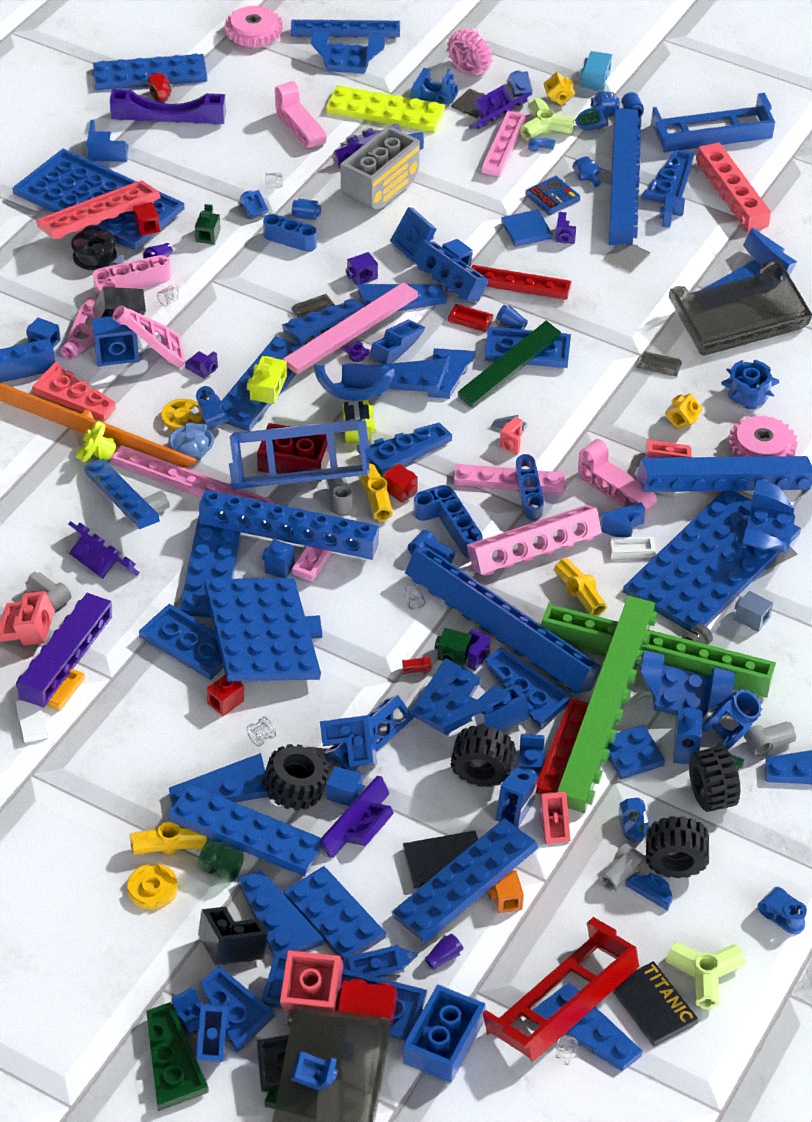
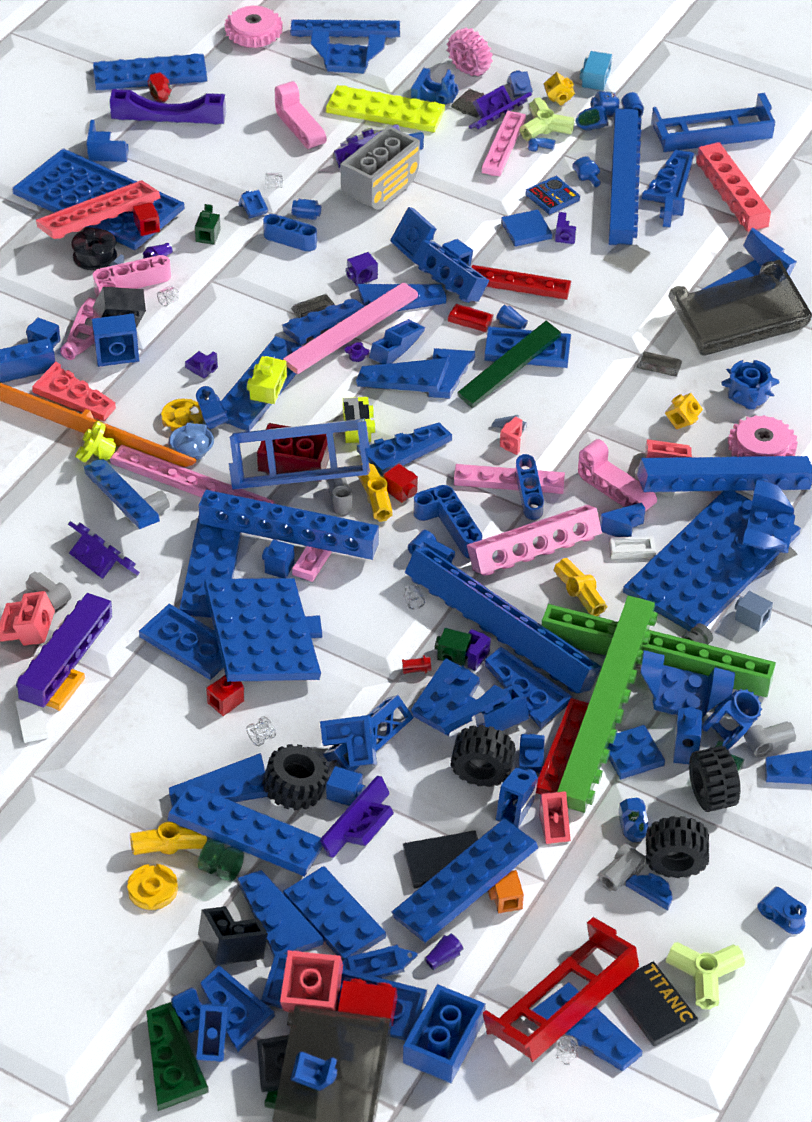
(170, 344): bright pink plate -> none
(358, 381): blue piece -> none

